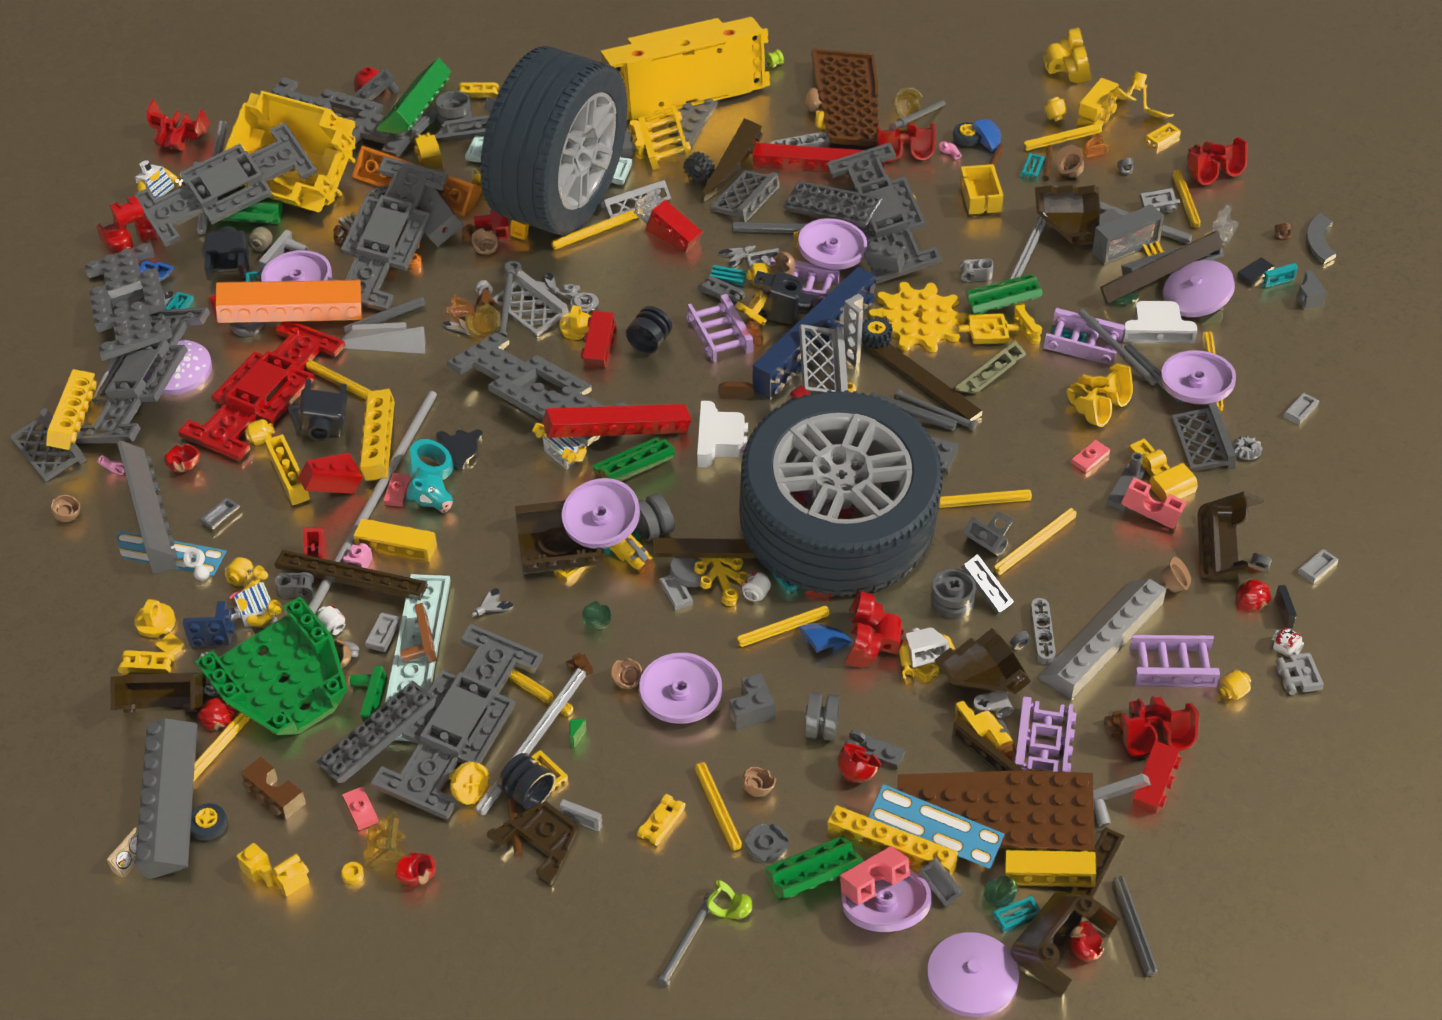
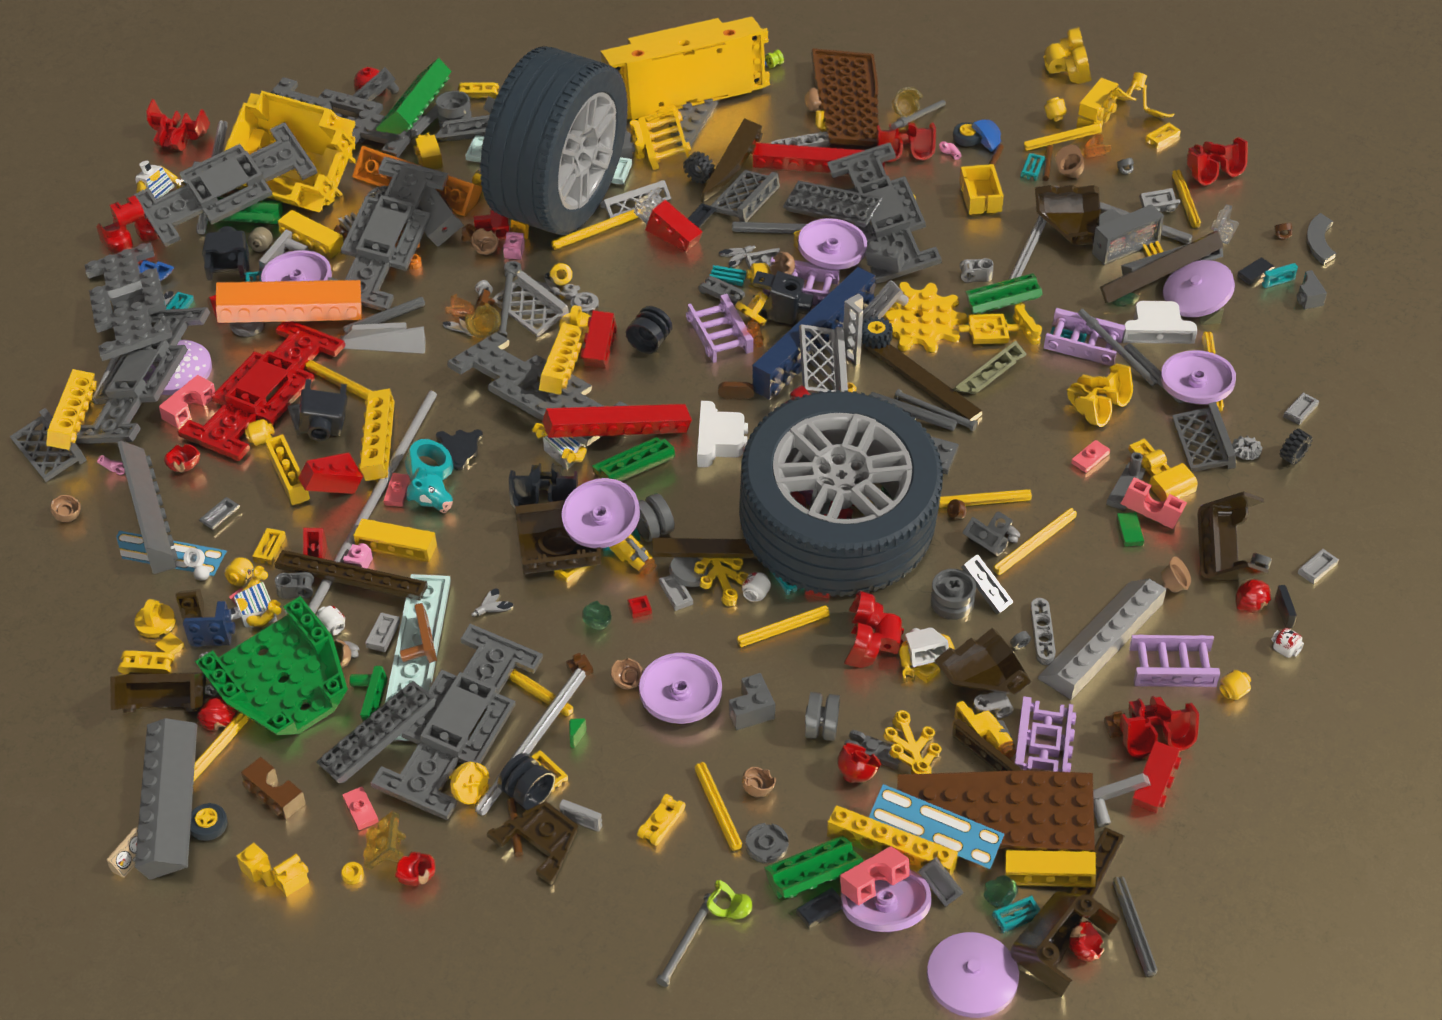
(176, 409): none -> coral arch
(190, 603): none -> dark brown slope
(272, 547): none -> yellow tile
(311, 234): none -> yellow brick
(514, 245): none -> bright pink brick
(525, 489): none -> black piece
(560, 274): none -> yellow head
(562, 359): none -> yellow brick
(639, 606): none -> red tile
(701, 214): none -> black tile
(820, 908): none -> black tile
(824, 637): blue brick -> none
(884, 300): none -> light grey piece
(918, 765): none -> yellow plant
(956, 509): none -> reddish brown tile
(1012, 532): none -> light grey arm
(1130, 529): none -> green tile
(1295, 446): none -> black tyre
(1305, 671): light grey plate -> none

